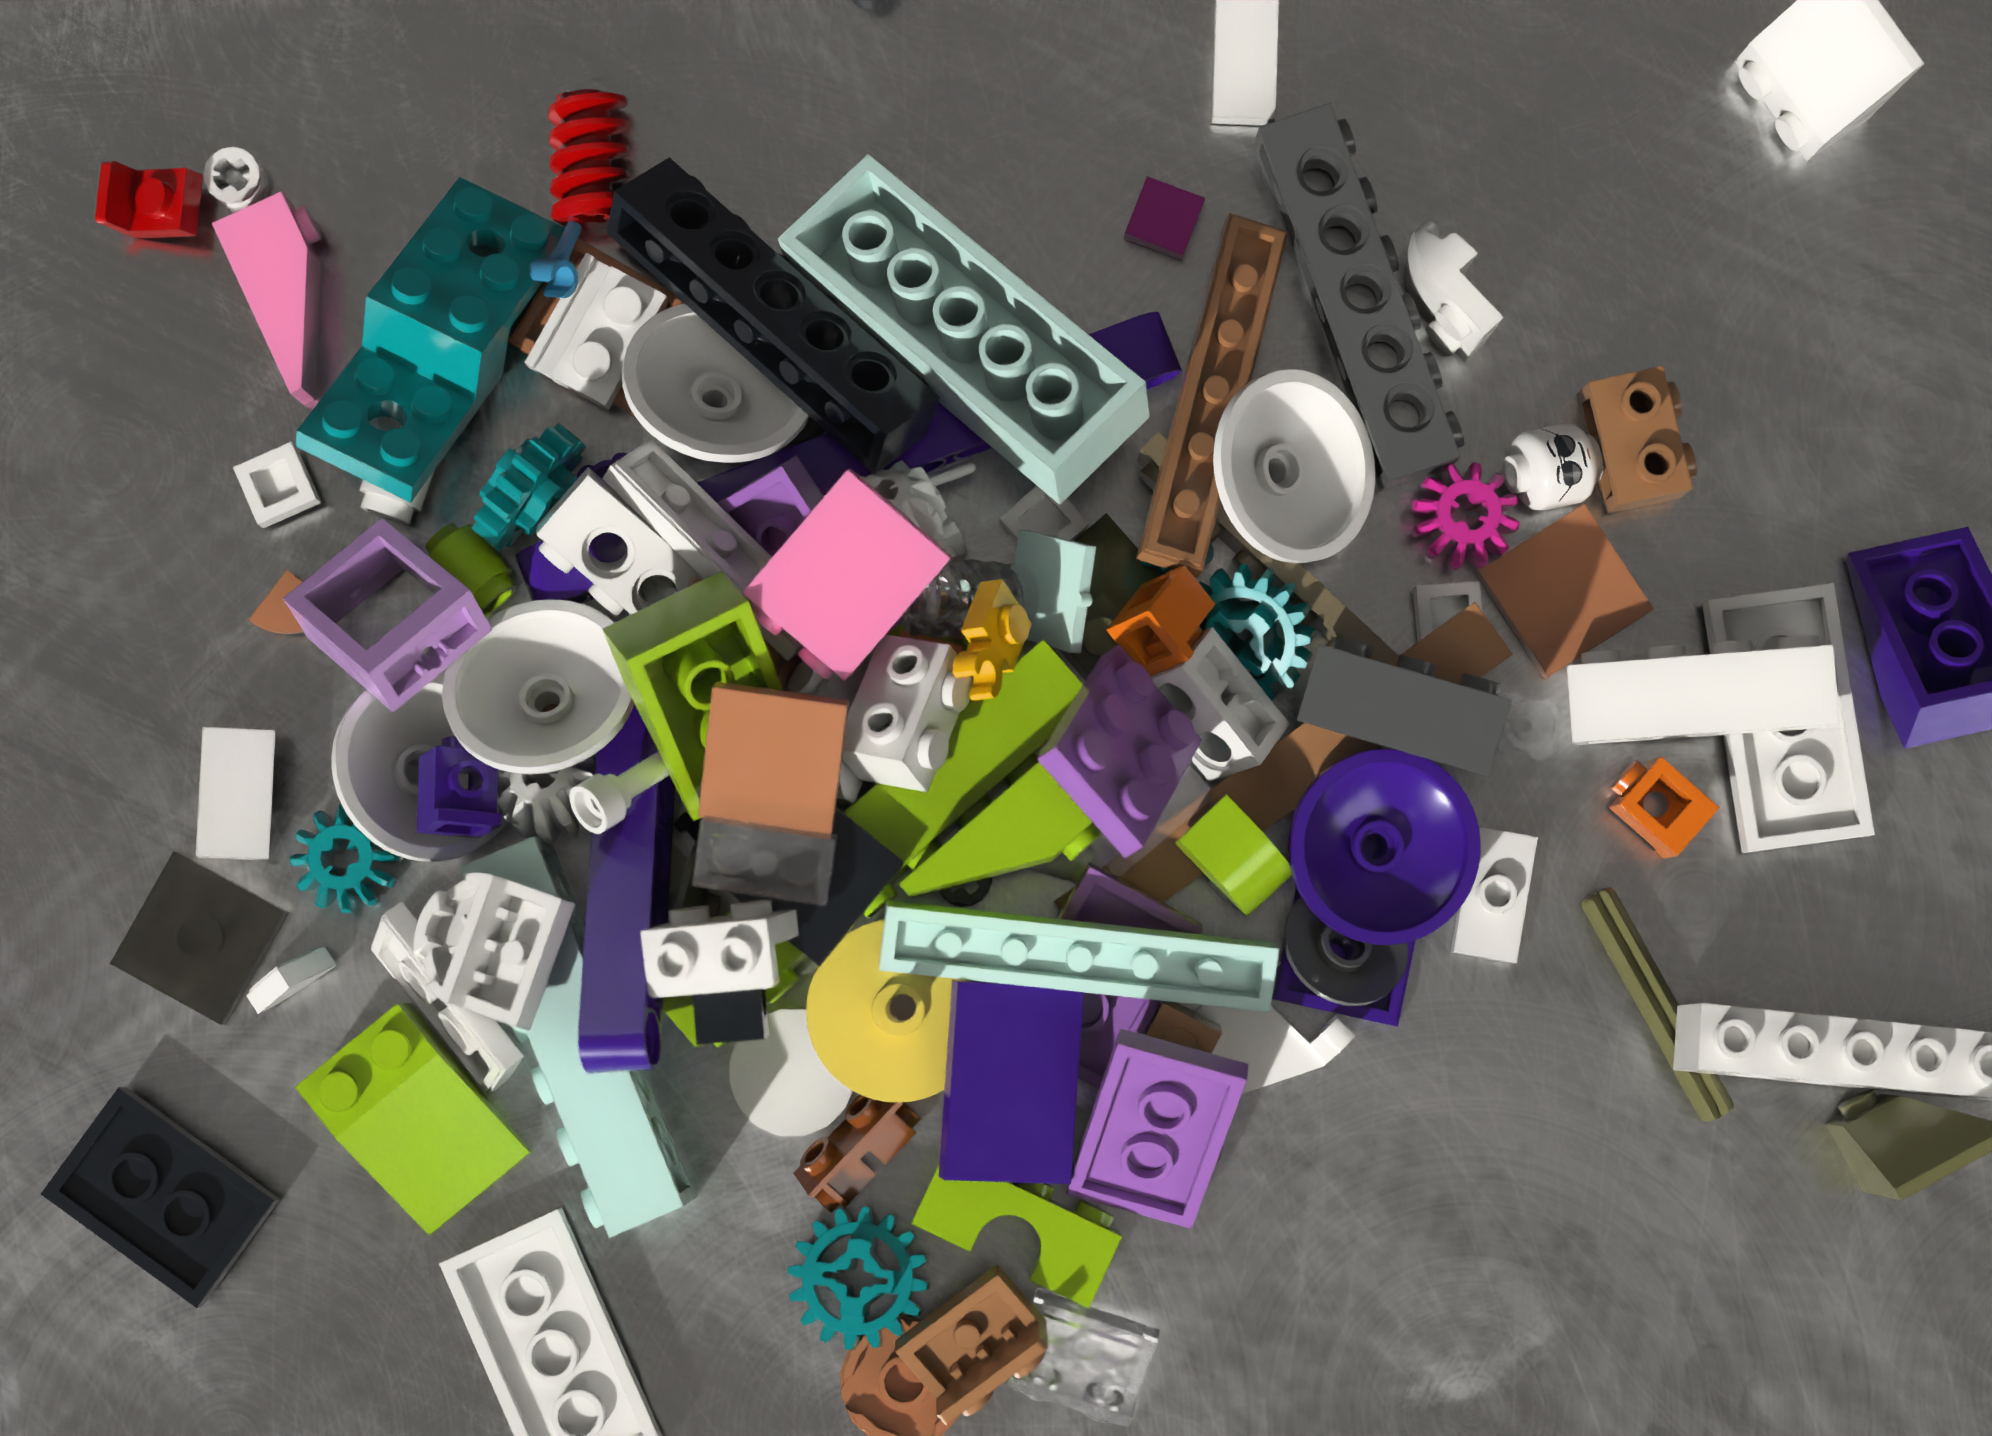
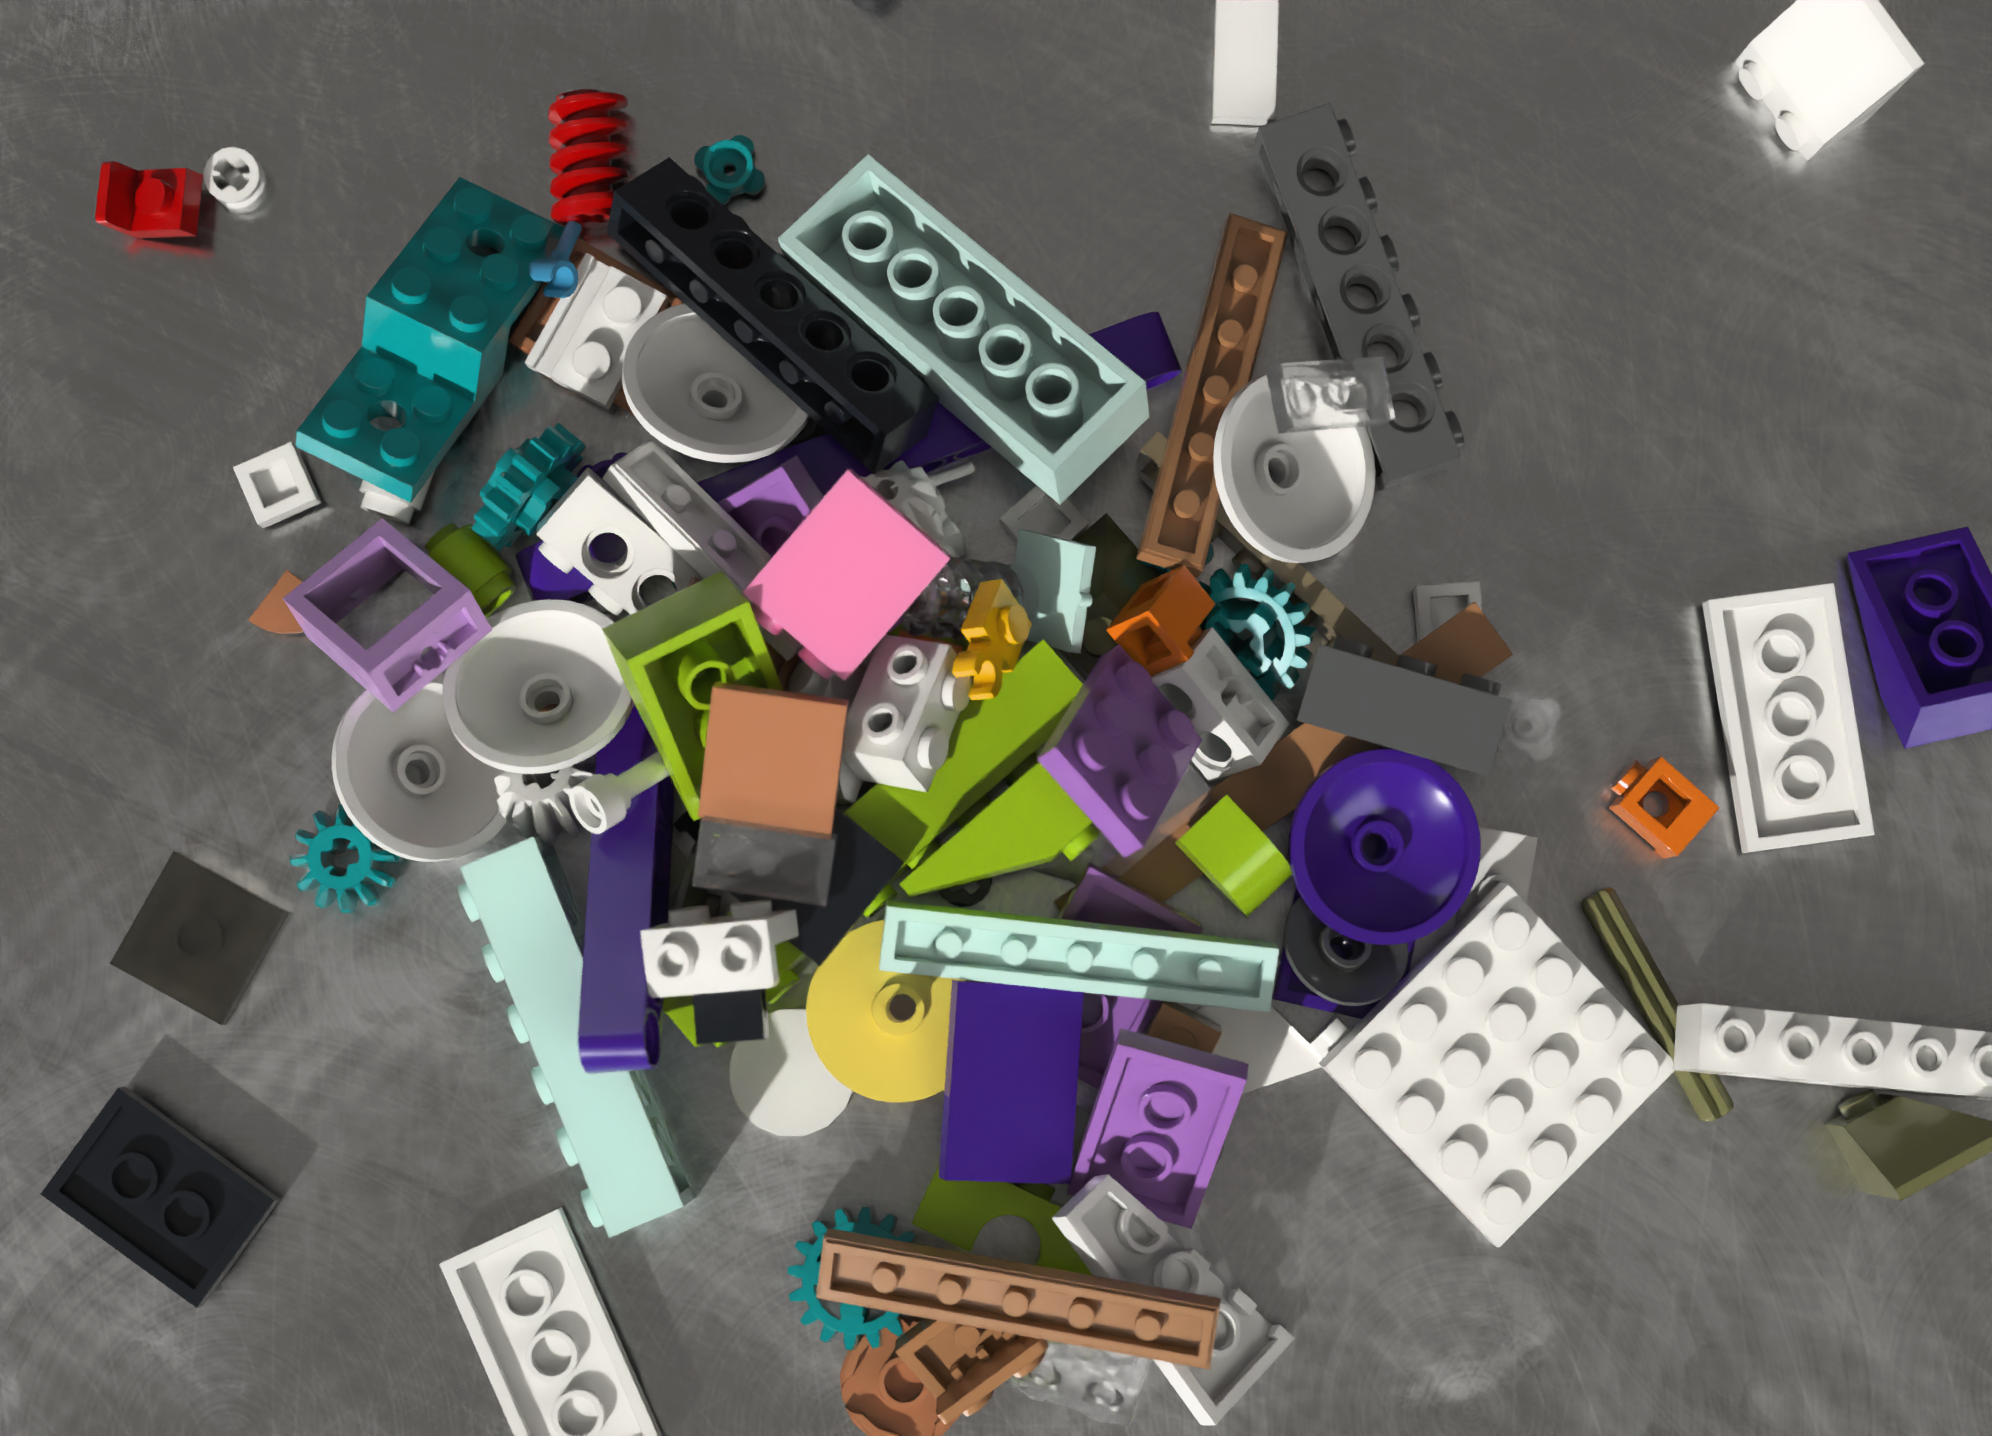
(235, 793): white hinge -> none
(281, 280): bright pink slope -> none
(290, 978): white tile -> none
(413, 1117): lime slope -> none
(444, 804): dark purple brick -> none
(470, 1036): white tile -> none
(491, 946): white slope -> none
(730, 152): none -> teal plate
(833, 1164): dark orange hinge -> none
(1018, 1298): none -> medium nougat tile
(1131, 1244): none -> white wing
(1164, 218): magenta tile -> none
(1330, 394): none -> clear plate
(1451, 305): white slope -> none
(1456, 535): dark pink gear -> none
(1499, 1064): none -> white plate
(1553, 466): white head -> none
(1564, 591): nougat tile -> none
(1638, 439): medium nougat brick -> none
(1703, 694): white brick -> none

